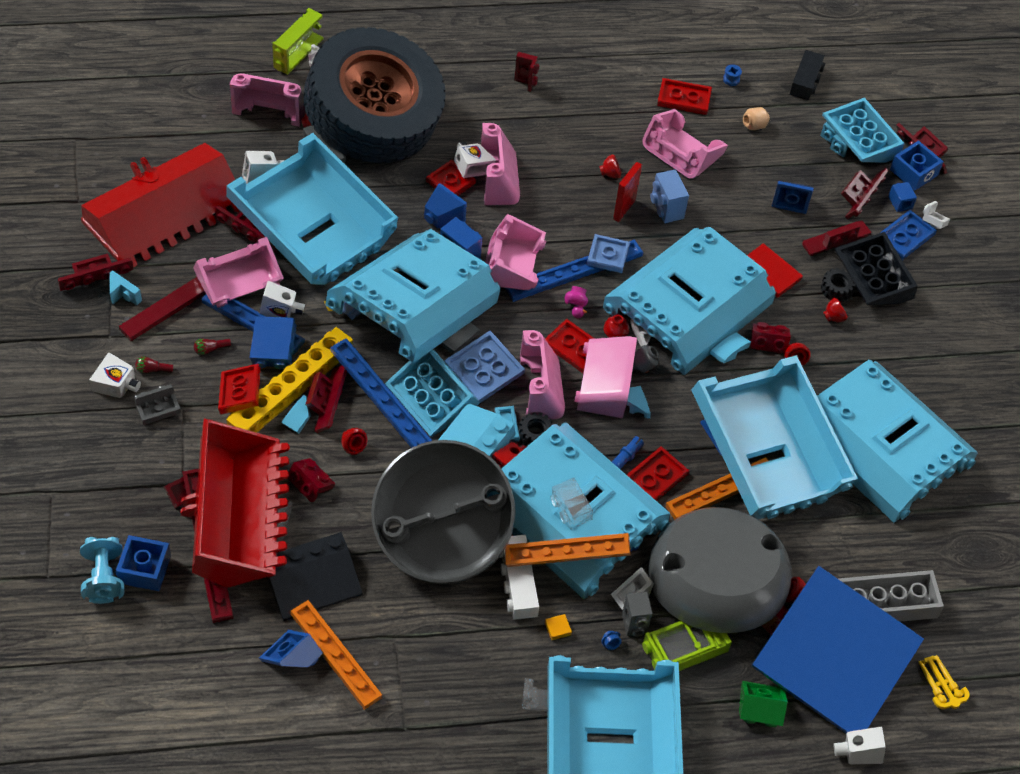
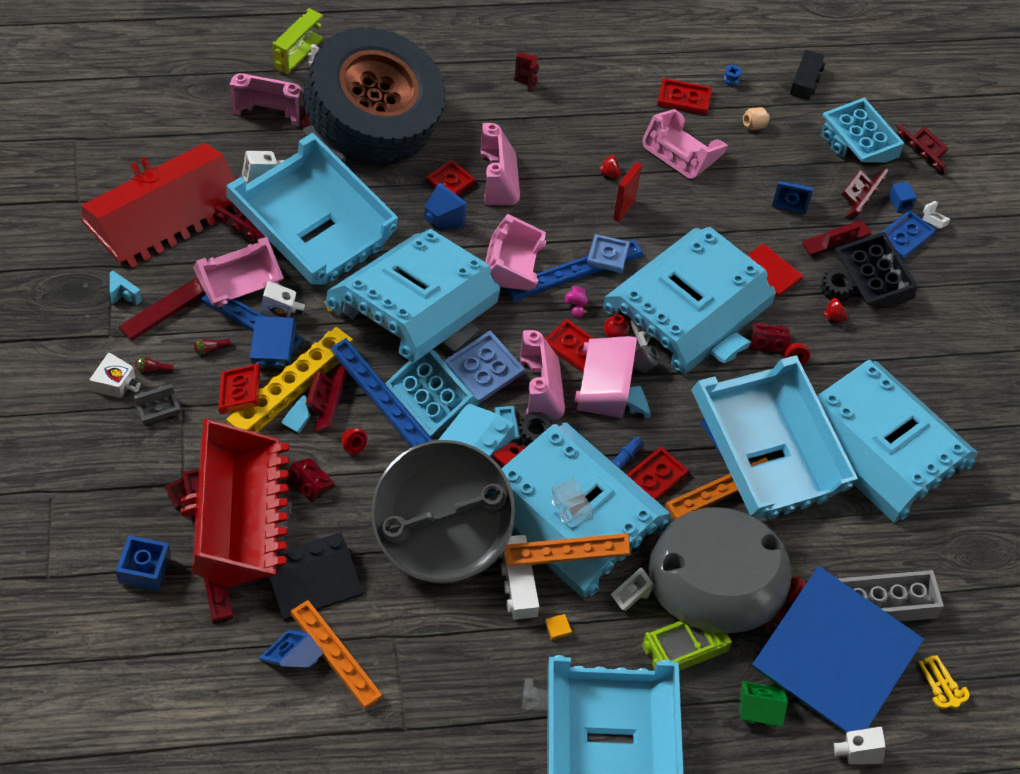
(92, 270): dark red bracket -> none
(102, 585): medium azure piece -> none
(463, 236): blue brick -> none
(472, 159): white torso -> none
(611, 640): blue plate -> none
(636, 614): dark grey brick -> none
(669, 196): medium blue brick -> none
(916, 165): blue brick -> none

